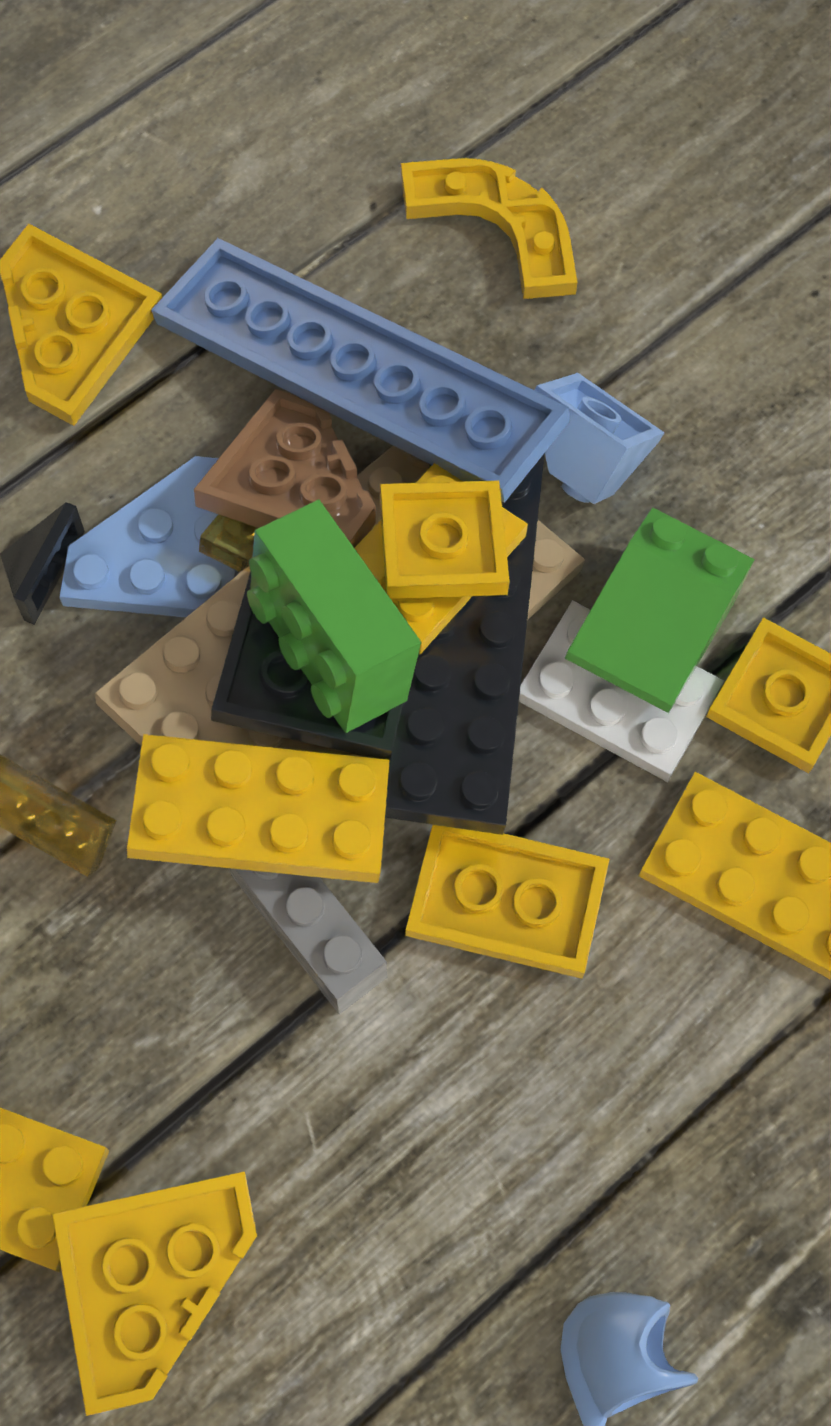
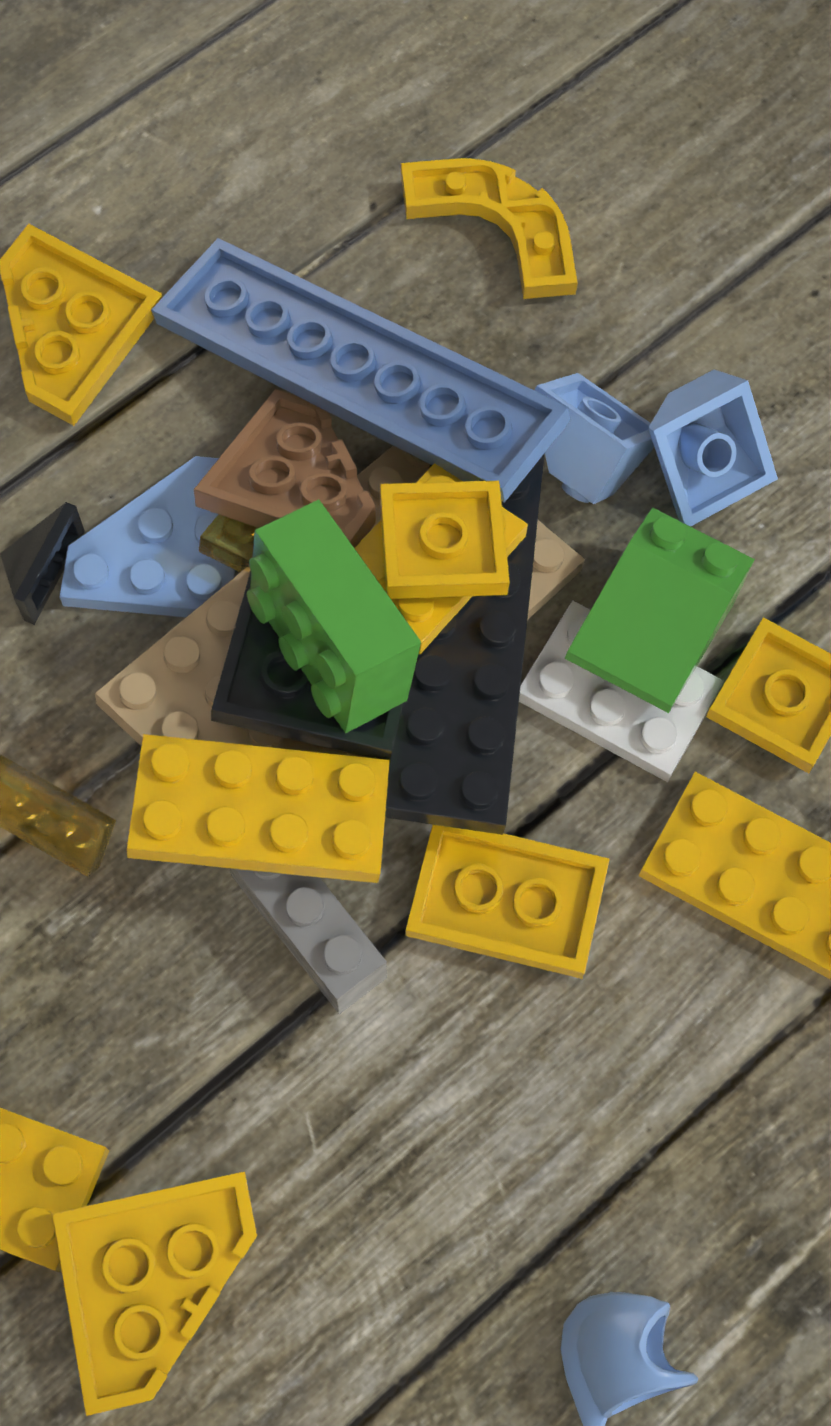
(711, 445): none -> light blue slope

